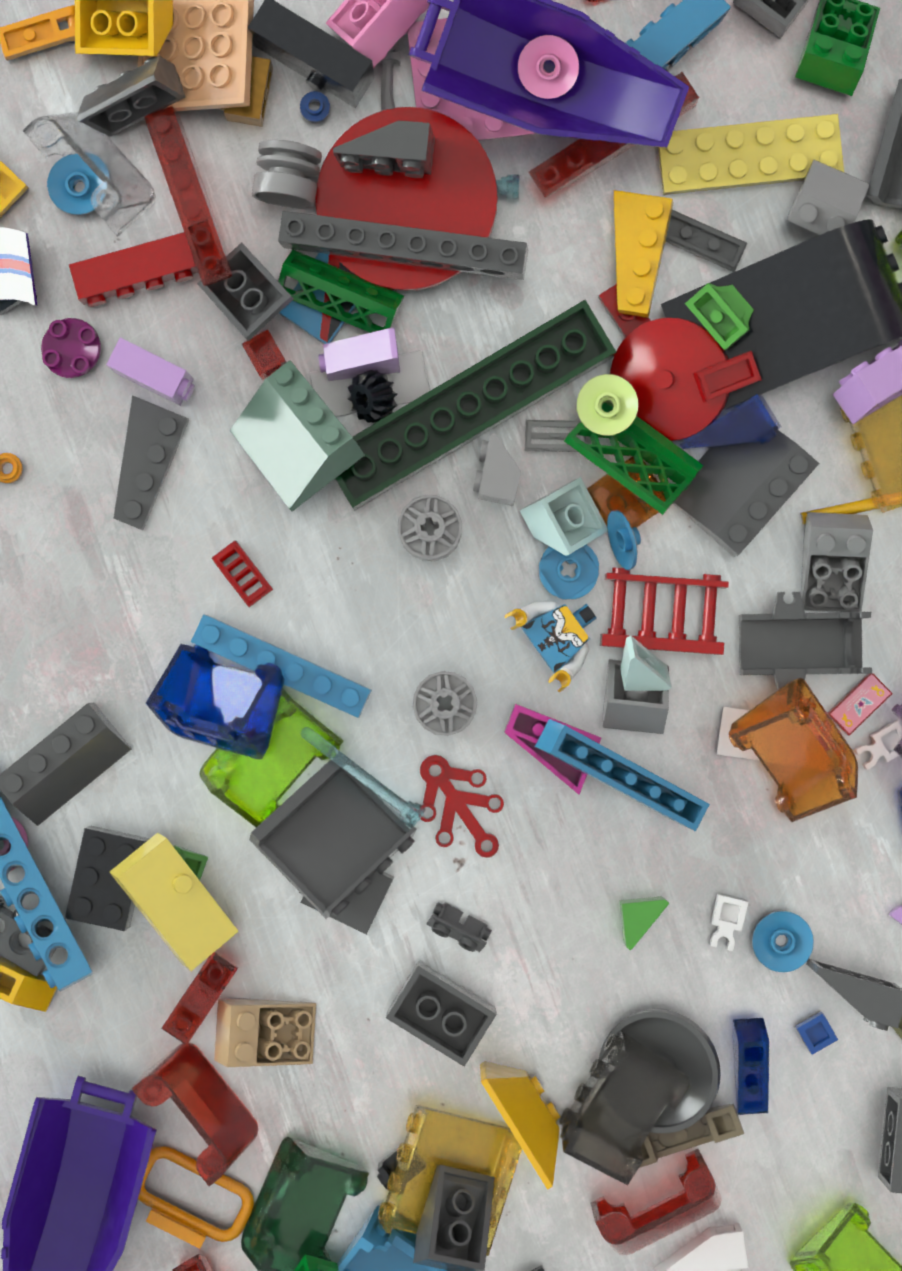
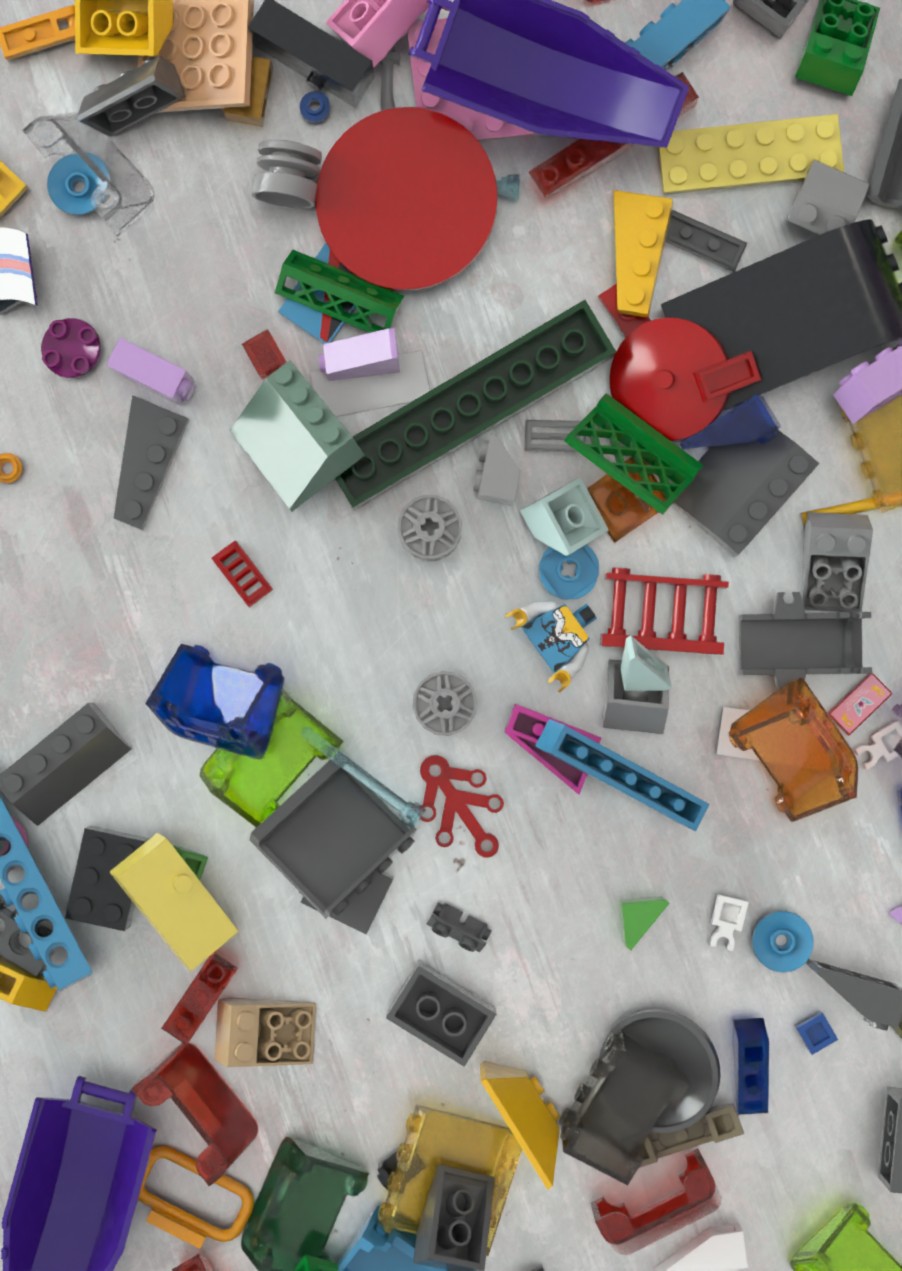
(133, 269): red brick -> none
(189, 195): clear red slope -> none
(250, 295): dark grey slope -> none
(298, 672): dark azure brick -> none
(372, 396): black gear -> none
(395, 147): dark grey slope -> none
(403, 245): dark grey brick -> none
(532, 71): bright pink dish -> none
(607, 389): yellowish green dish -> none
(623, 539): dark azure dish -> none
(722, 313): bright green slope -> none

